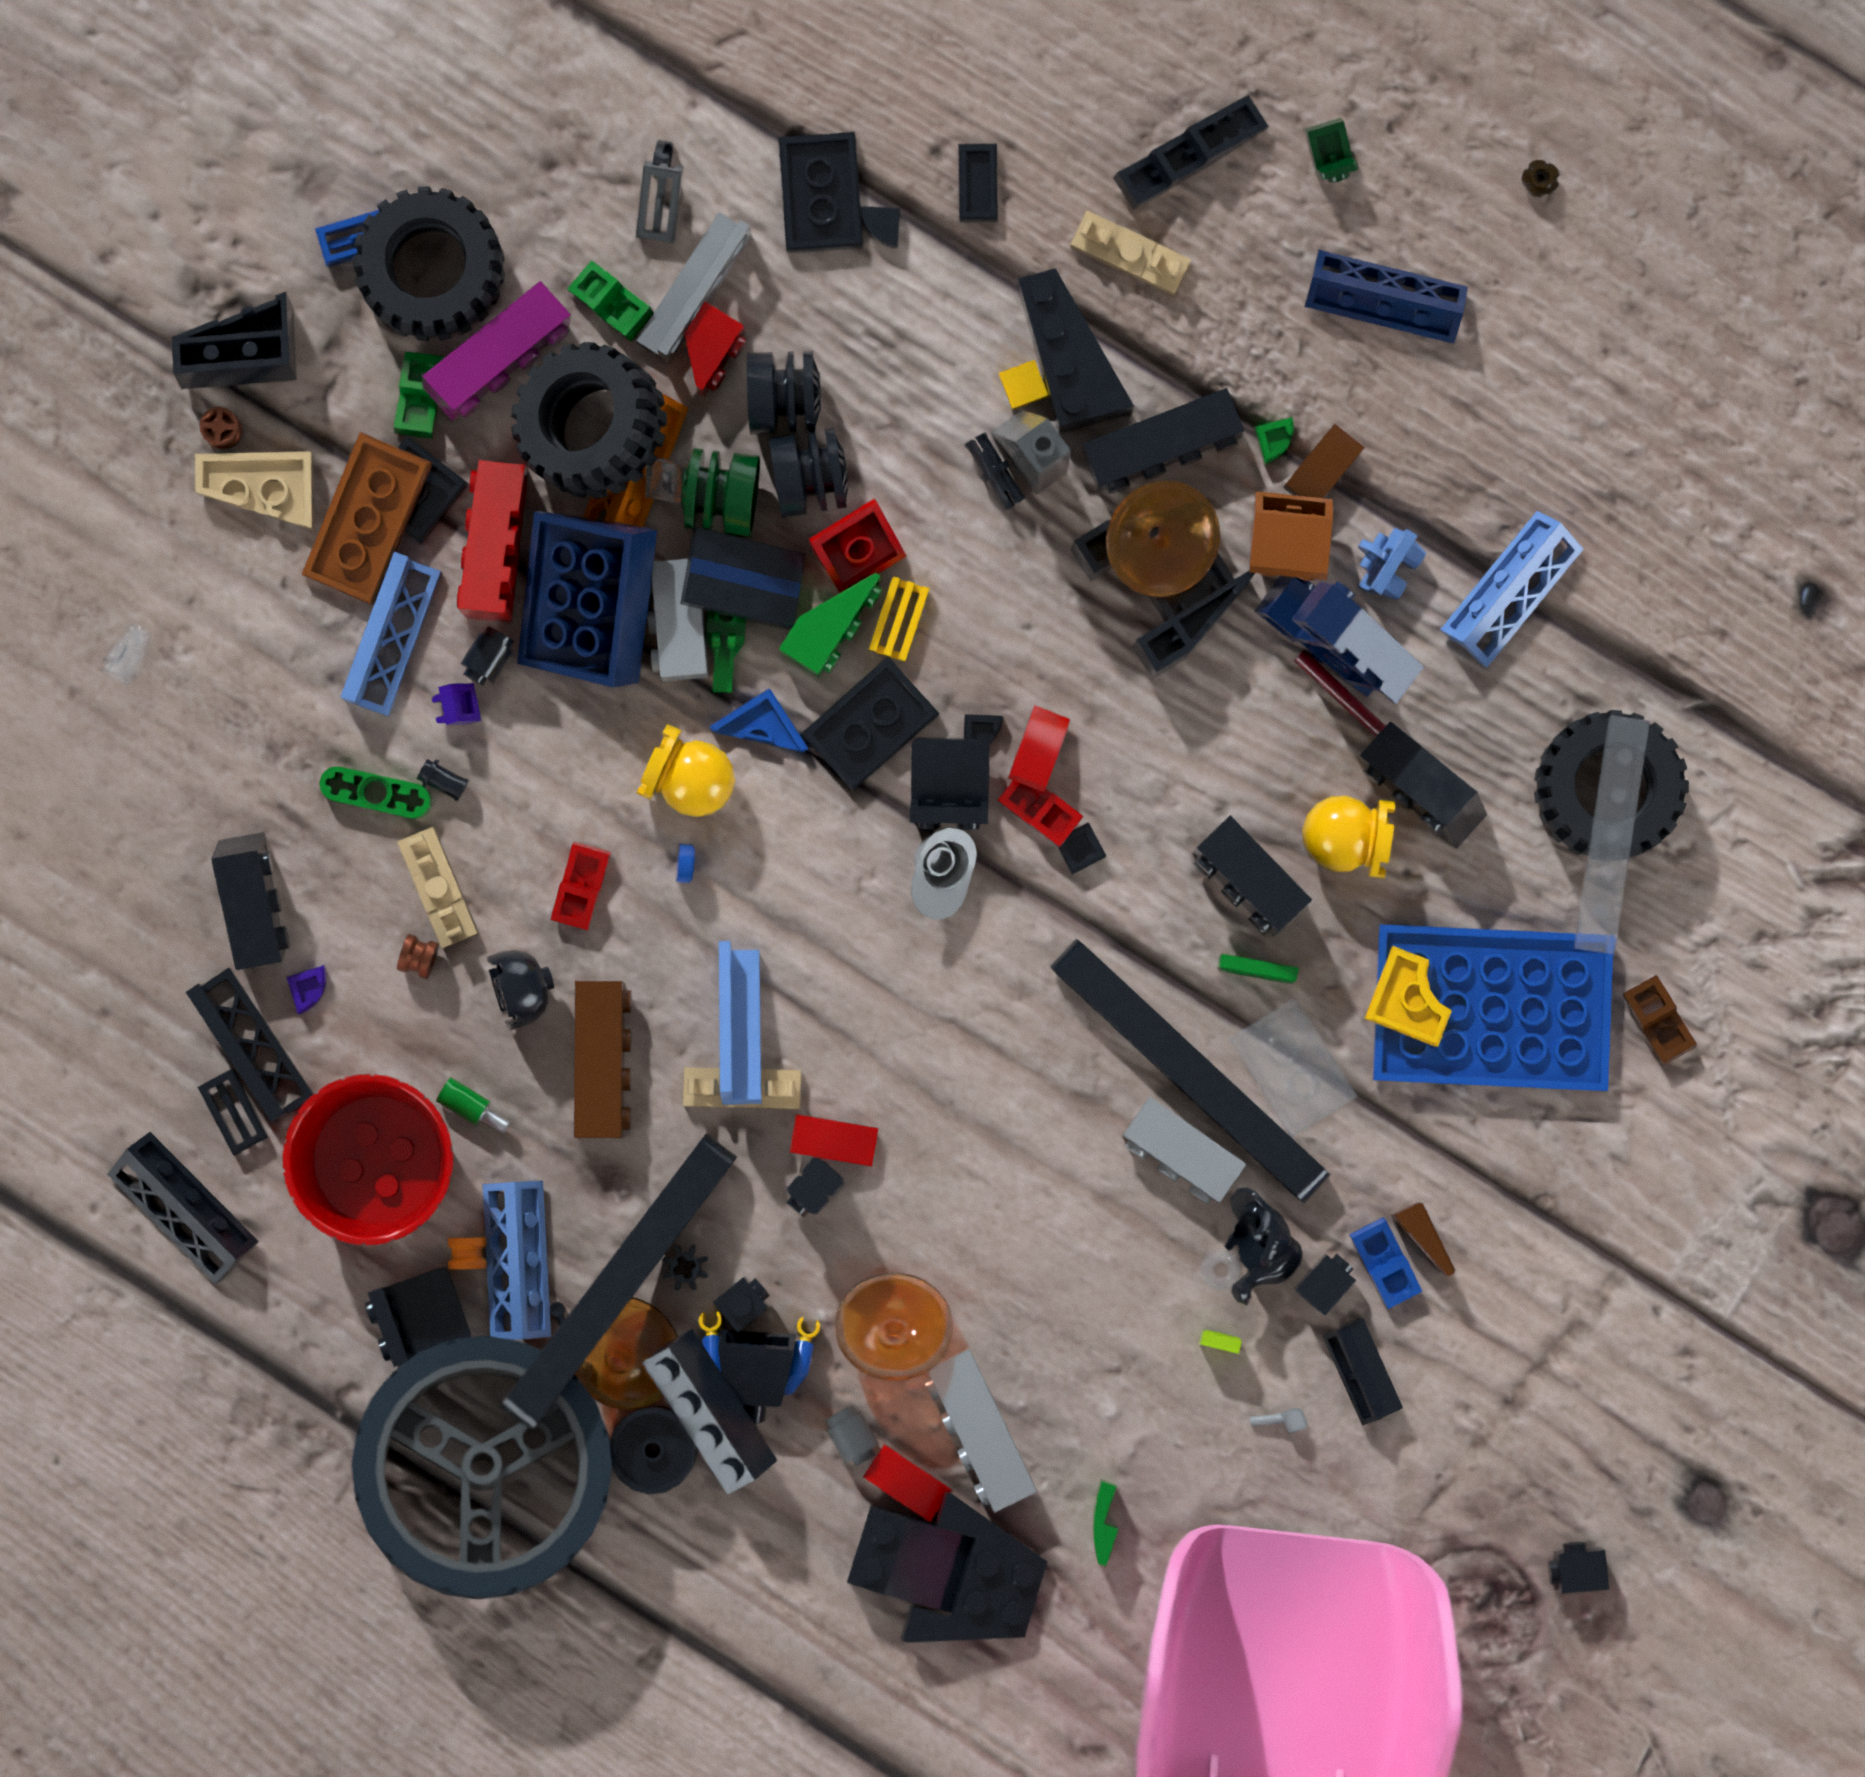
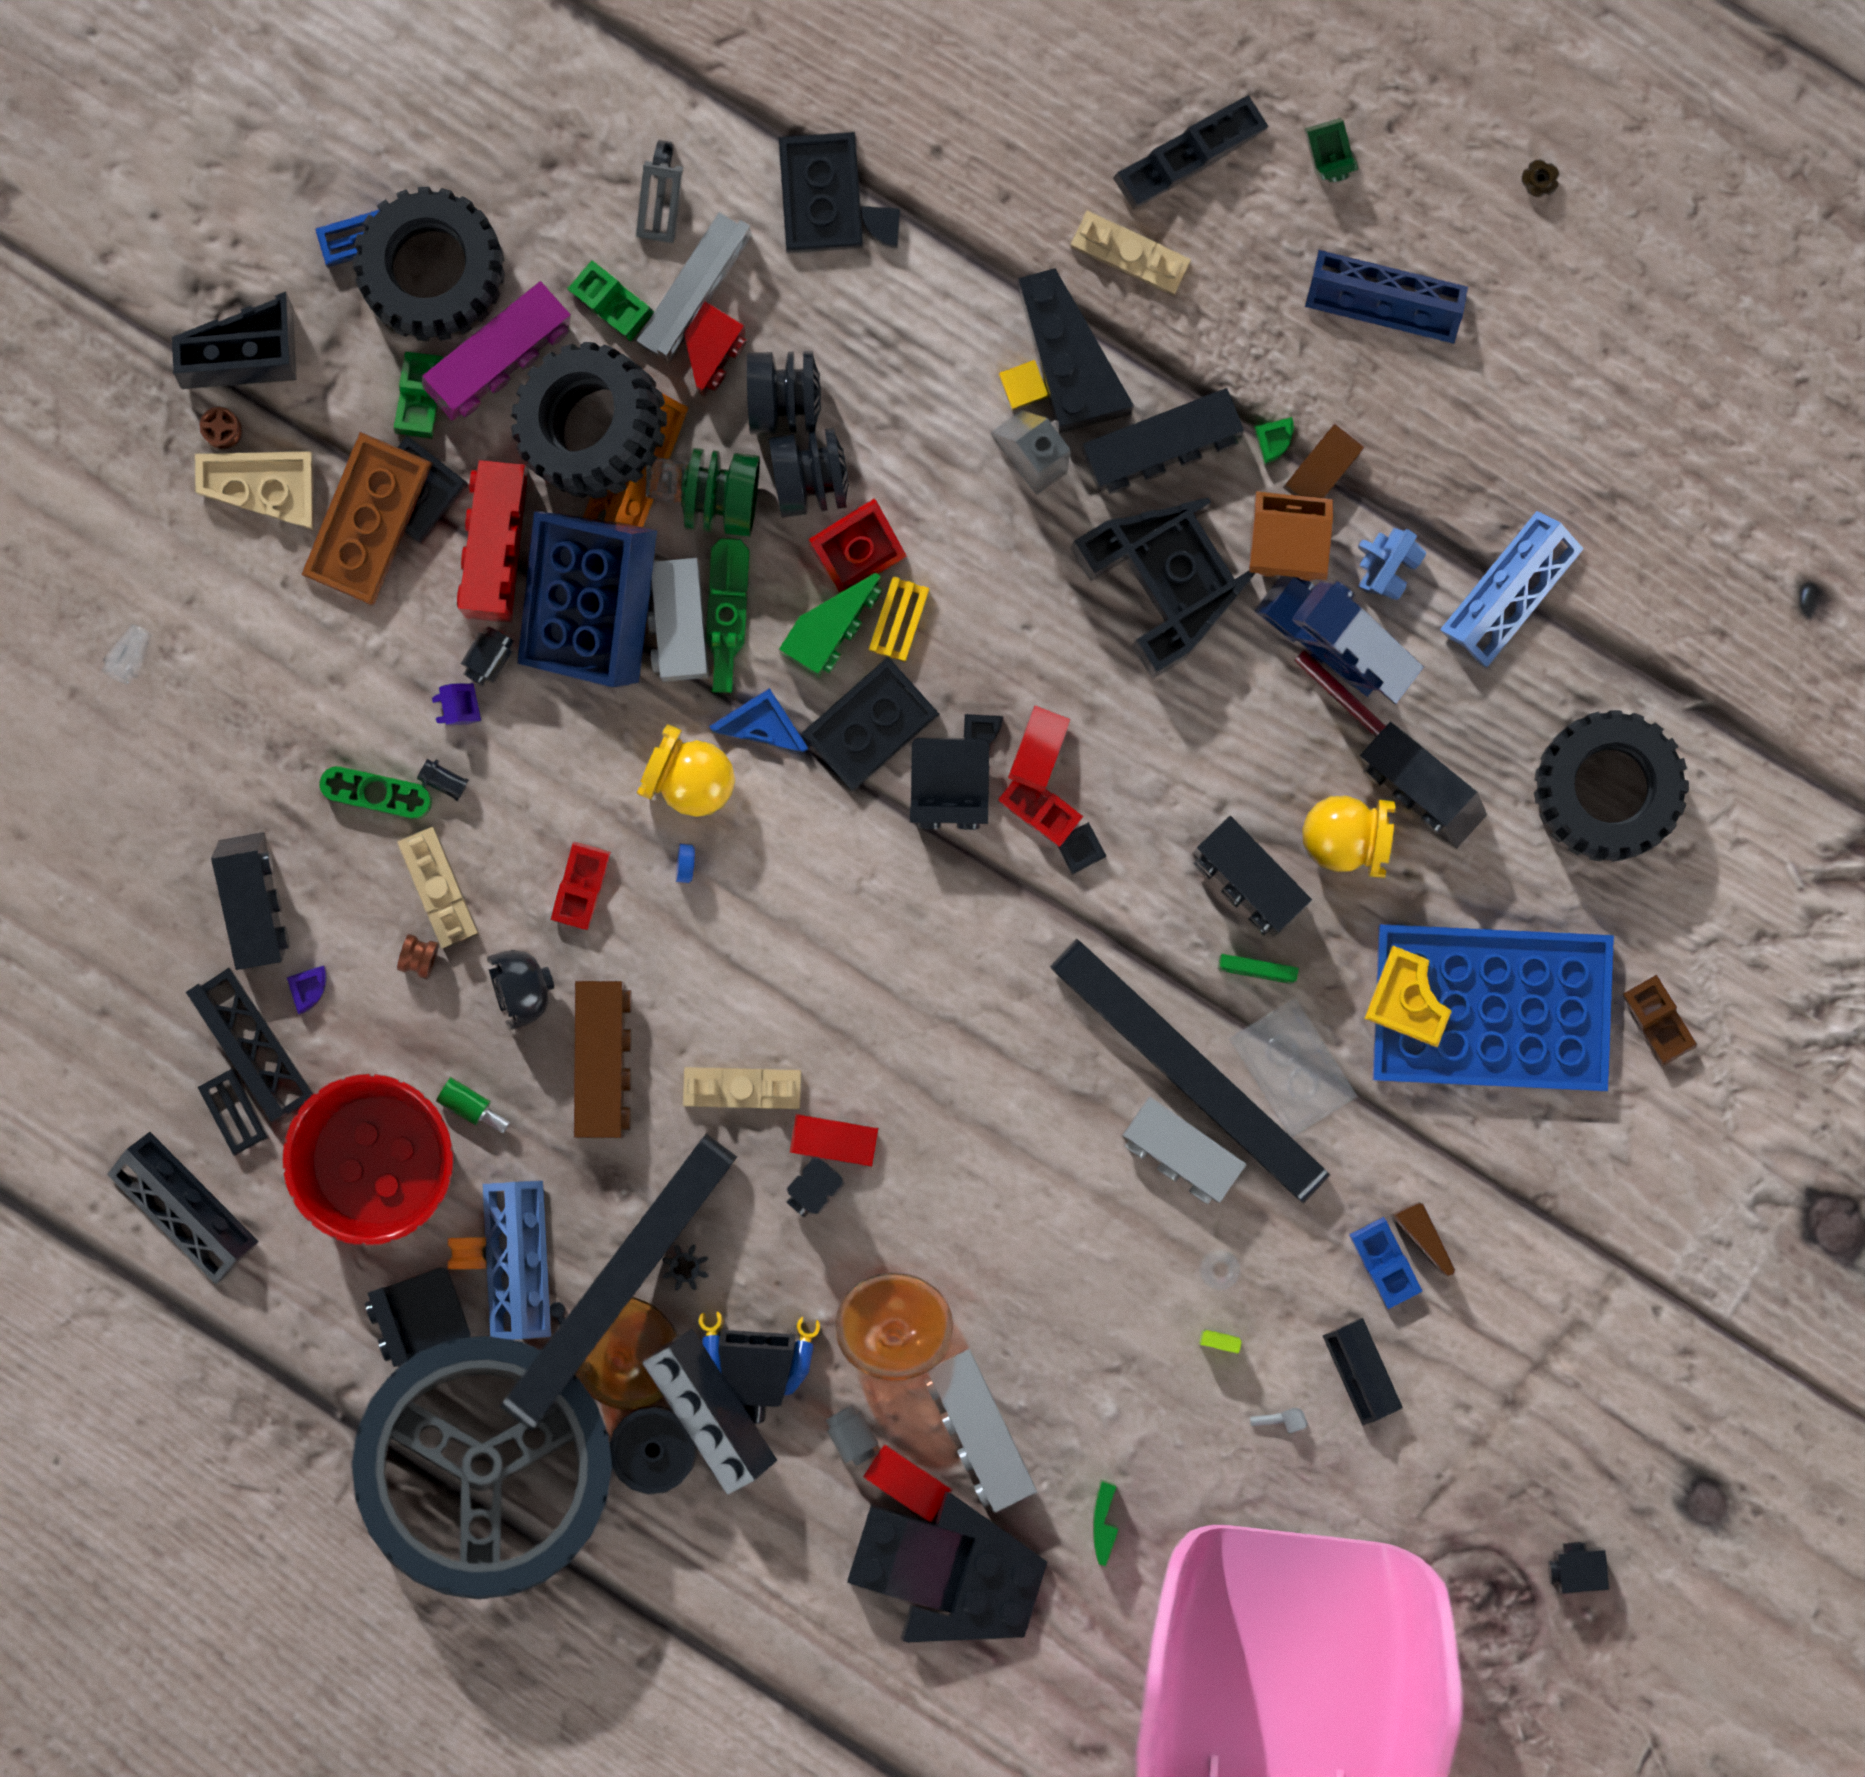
(377, 628): medium blue fence -> none
(739, 1025): medium blue fence -> none
(743, 578): black tile -> none
(743, 1302): black brick -> none
(942, 872): light grey piece -> none
(978, 183): black tile -> none
(995, 471): black pin -> none
(1179, 552): clear orange dish -> none
(1262, 1243): black piece -> none
(1326, 1283): black brick -> none
(1611, 835): clear tile -> none

